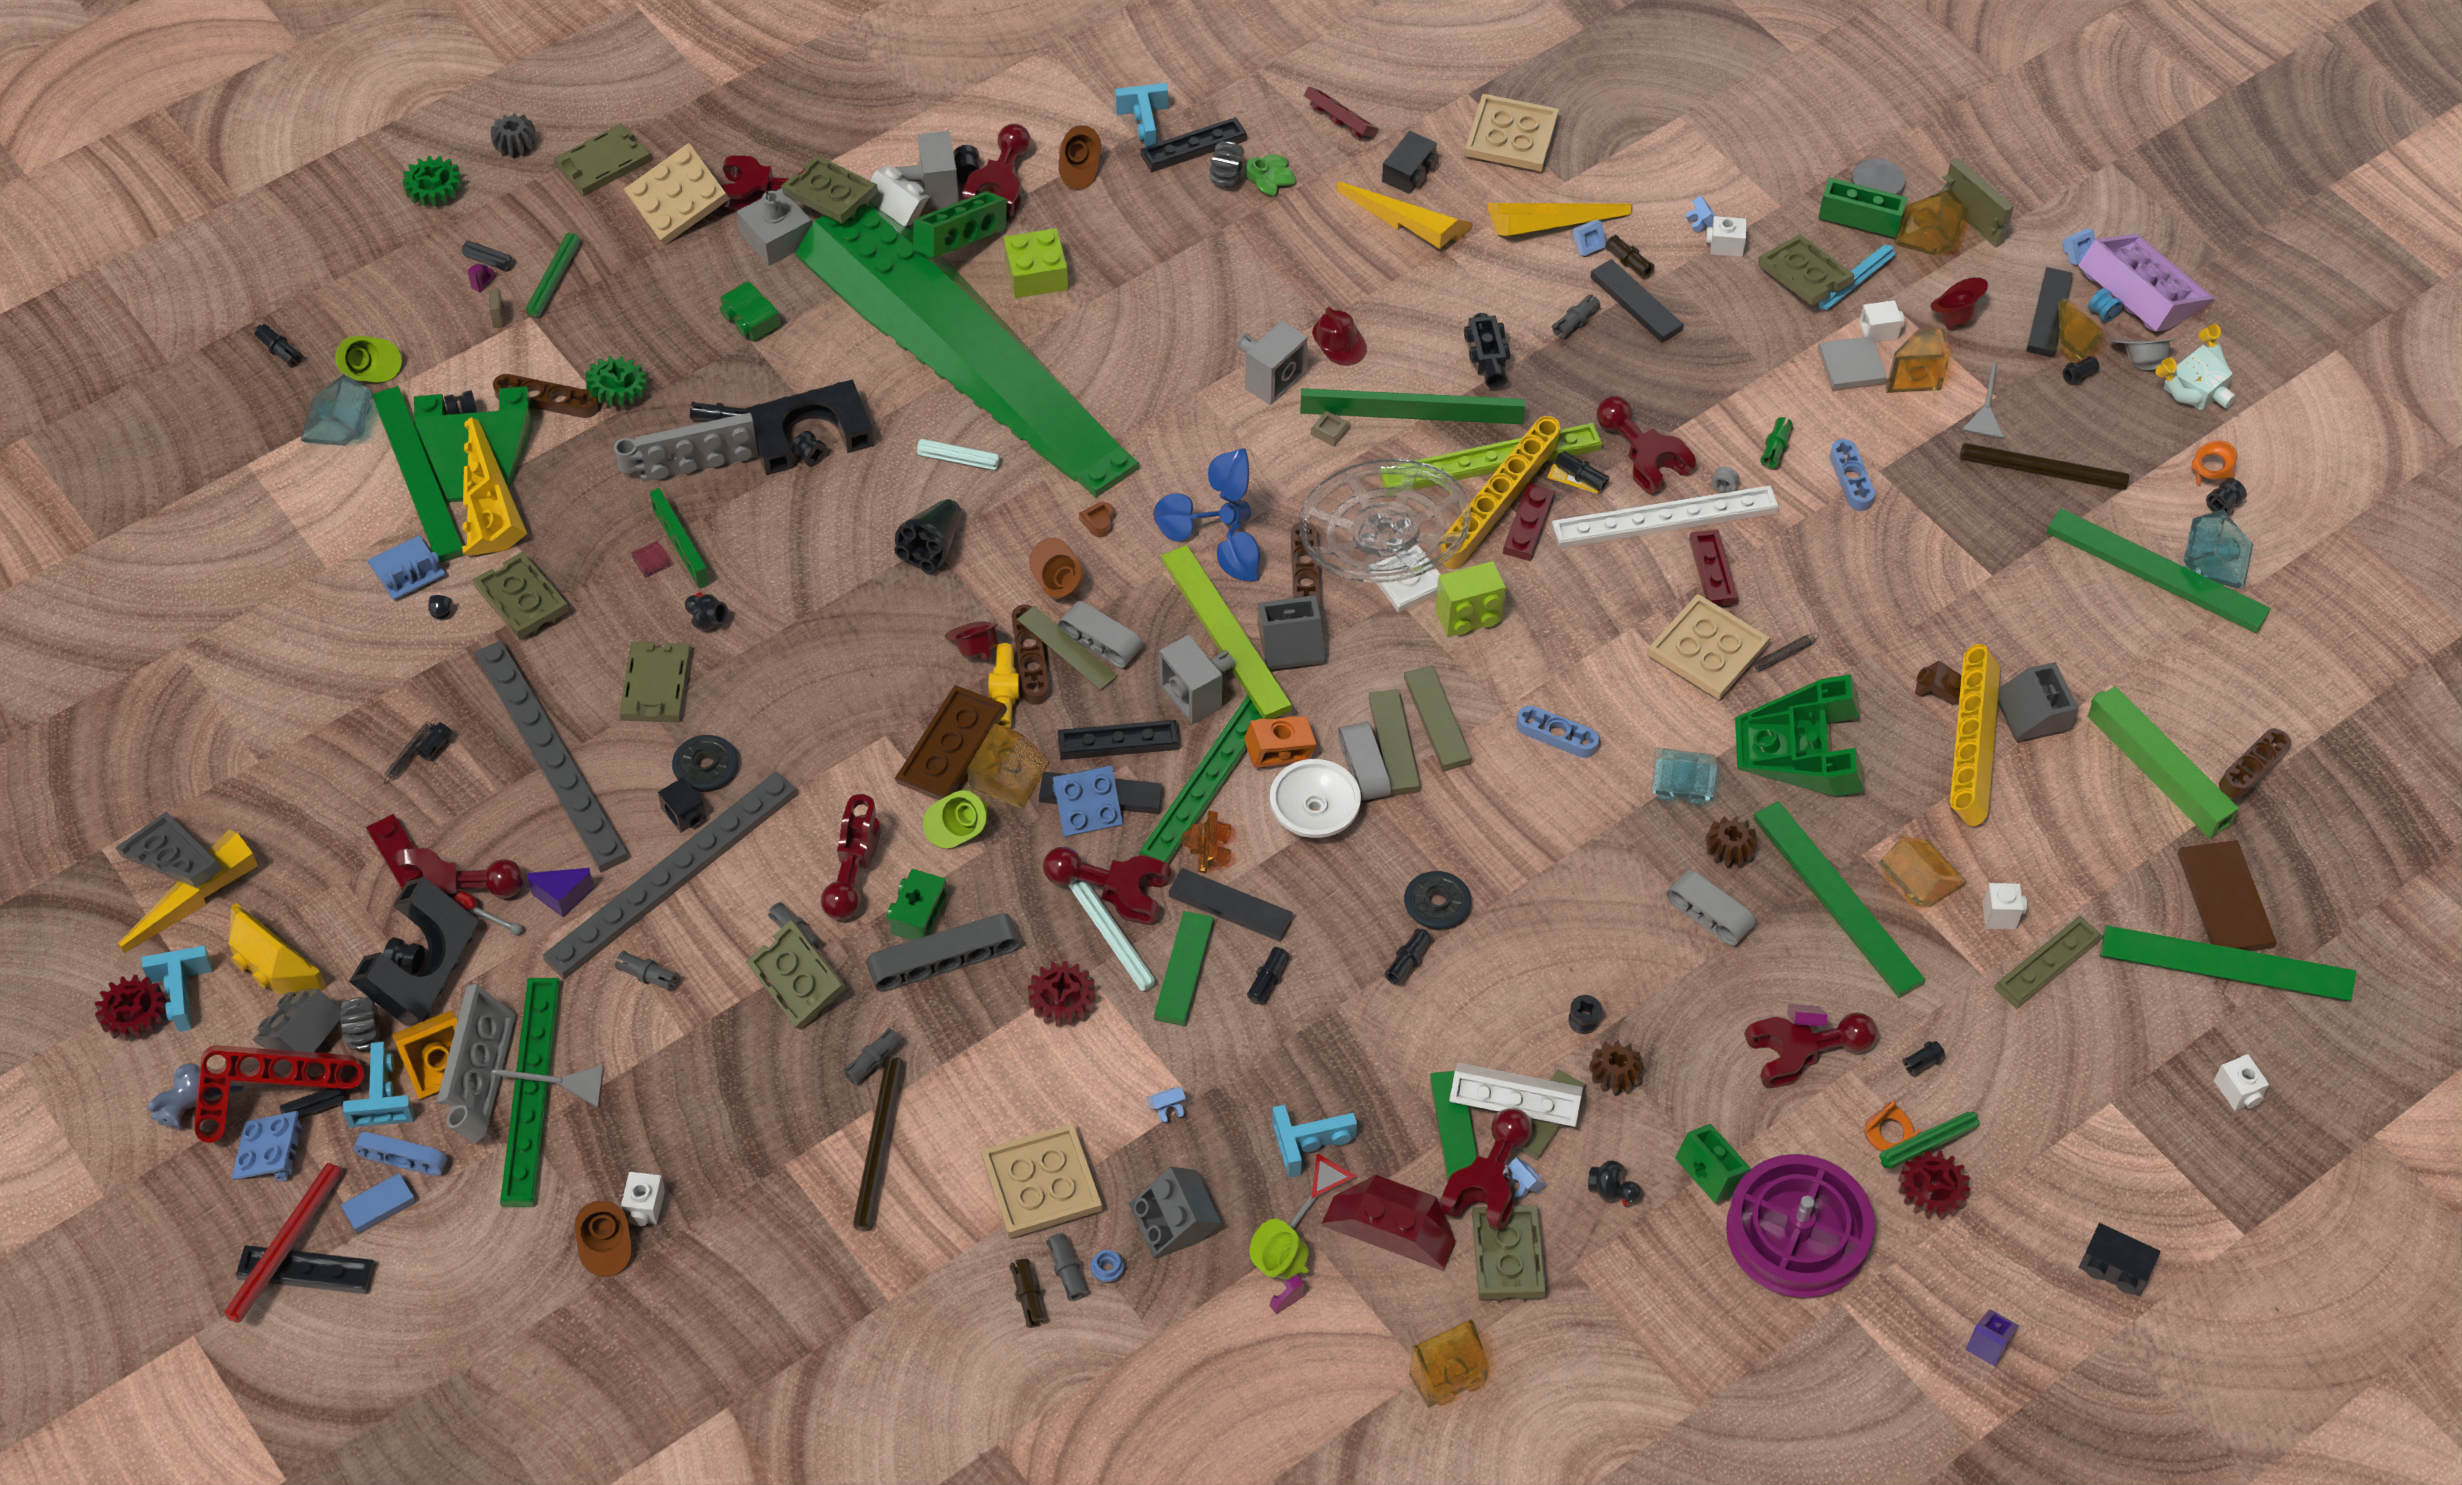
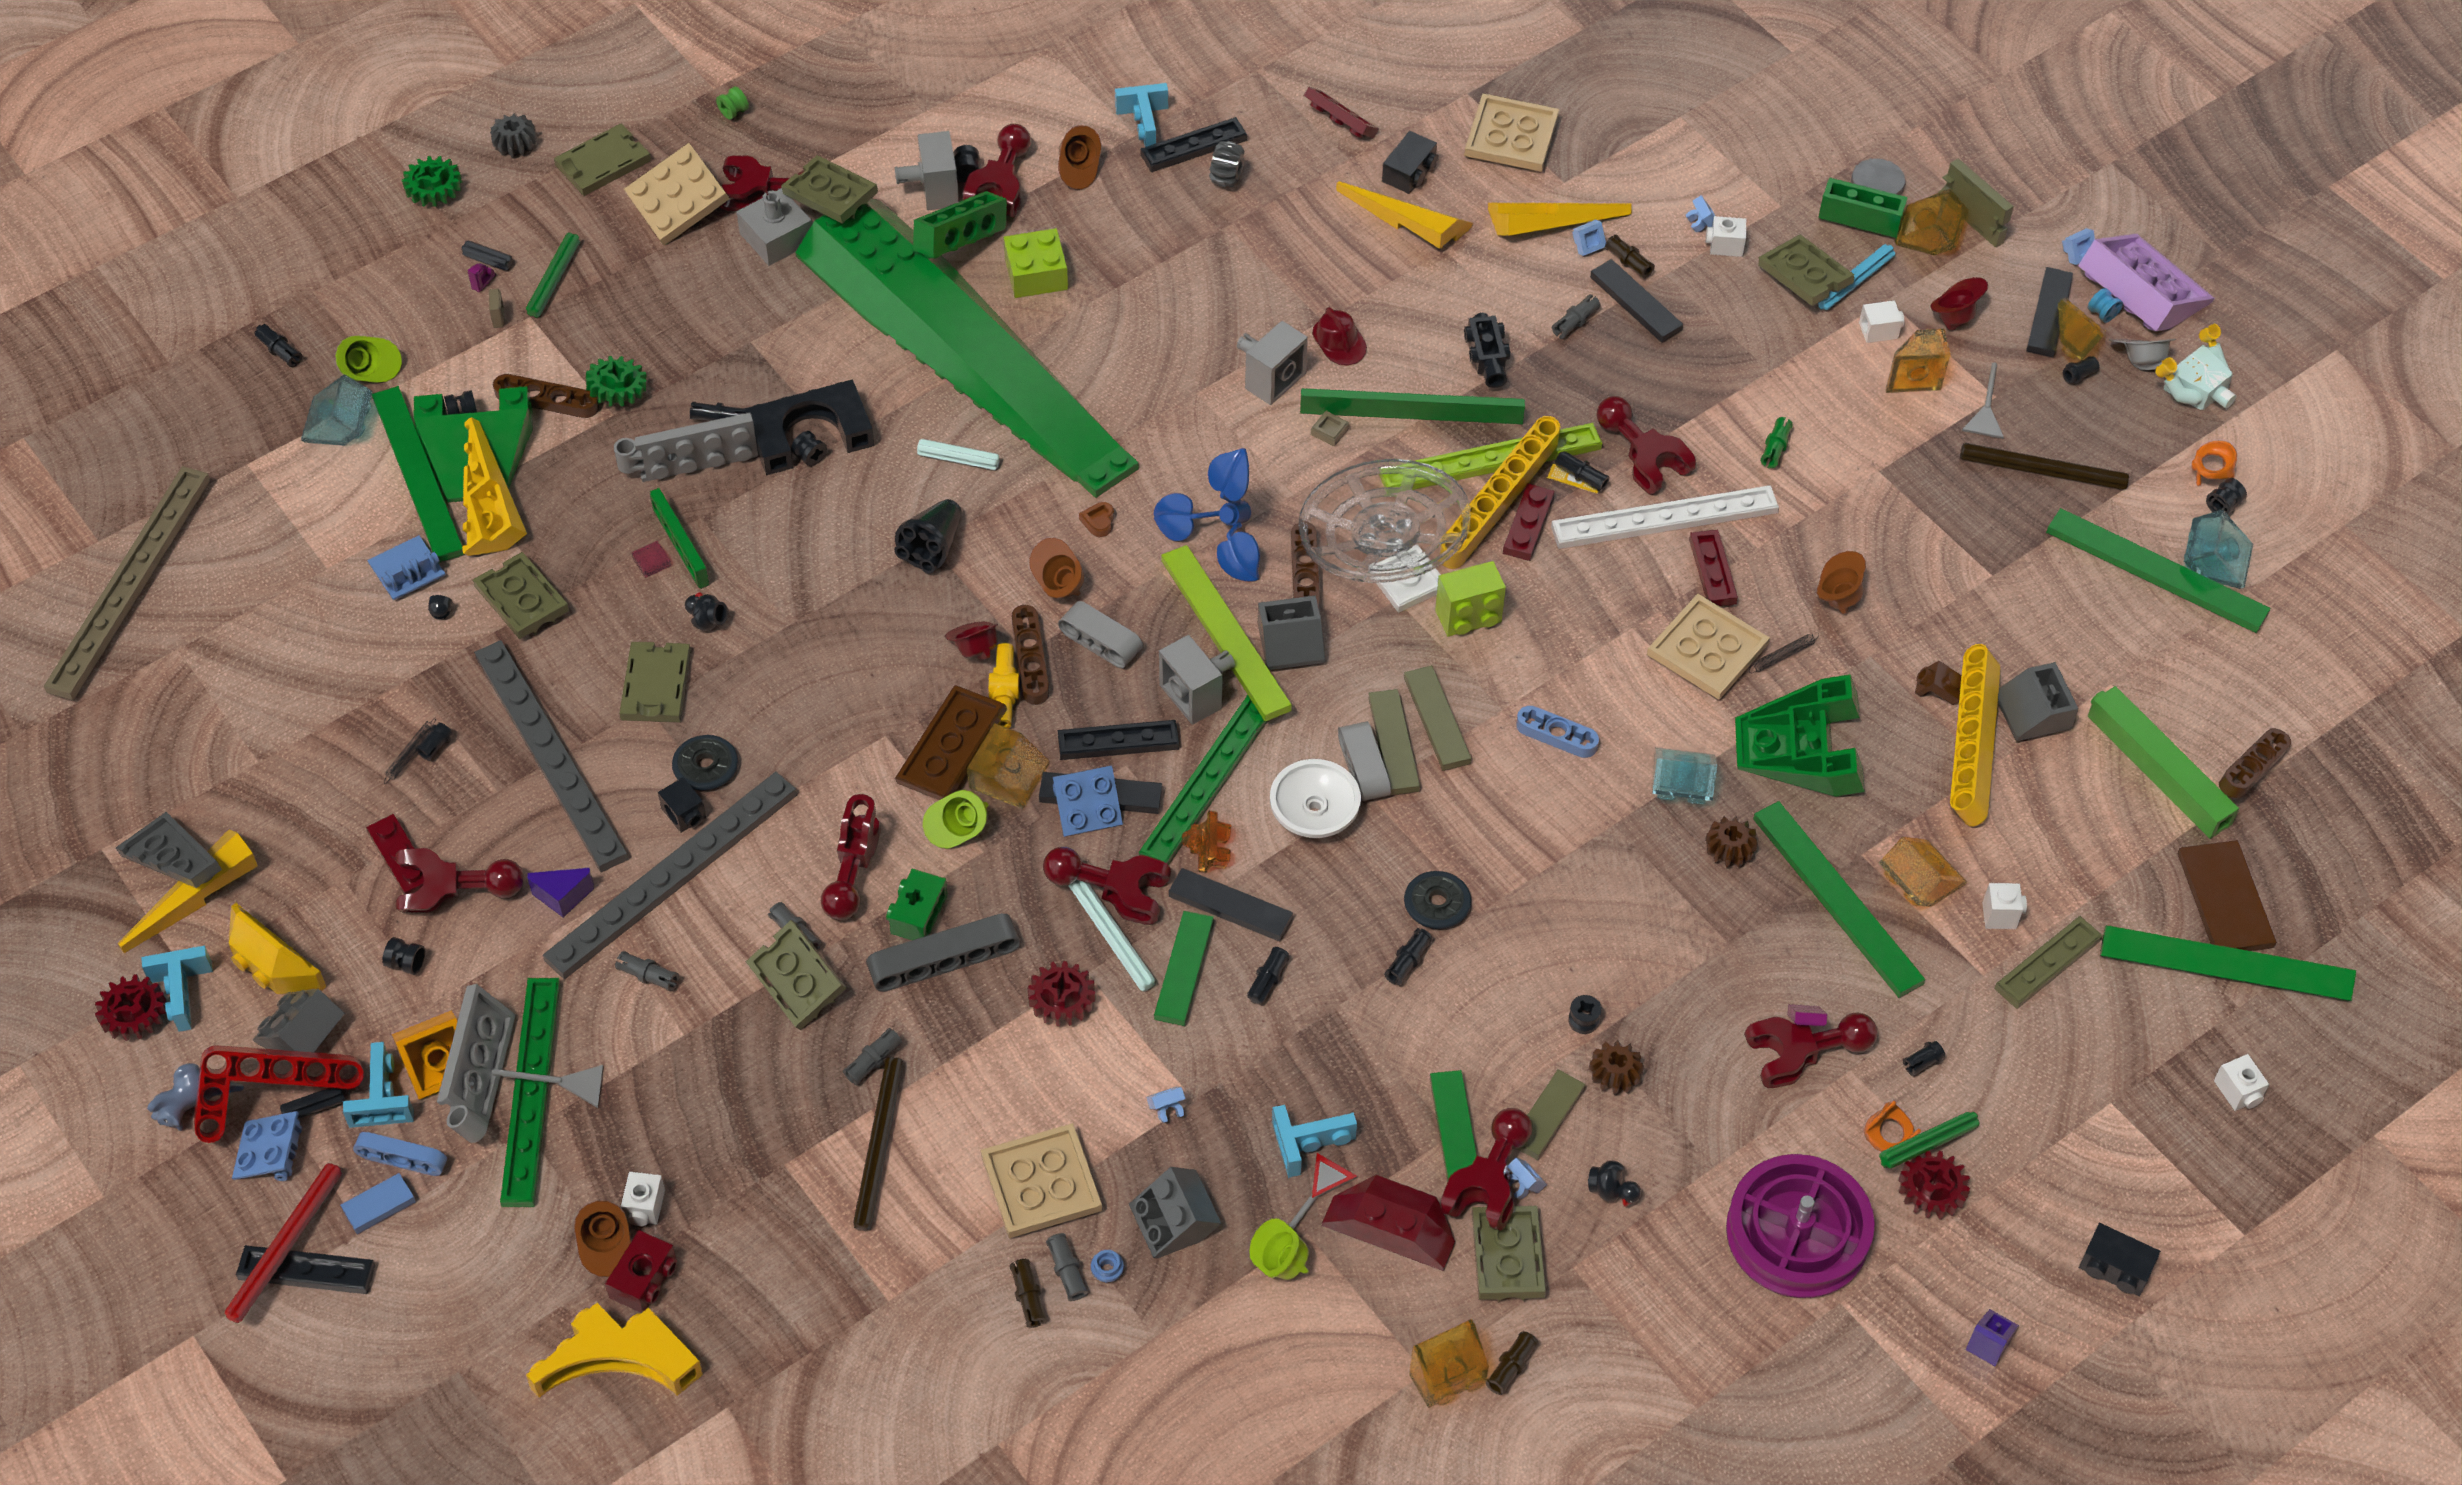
(126, 584): none -> dark tan plate
(360, 1023): dark grey gear -> none
(447, 932): black arch -> none
(469, 903): hinge -> none
(601, 1345): none -> yellow arch
(642, 1254): none -> dark red brick
(732, 103): none -> bright green wheel
(749, 311): green brick -> none
(898, 196): white brick -> none
(1067, 647): olive sticker -> none
(1269, 173): bright green plate -> none
(1279, 741): orange brick -> none
(1291, 1295): magenta tile -> none
(1503, 1090): white panel -> none
(1511, 1363): none -> dark brown pin
(1710, 907): light grey beam -> none
(1712, 1162): green brick -> none
(1725, 480): light grey bush -> none
(1842, 580): none -> dark orange piece
(1849, 485): medium blue beam -> none
(1852, 363): light grey tile -> none

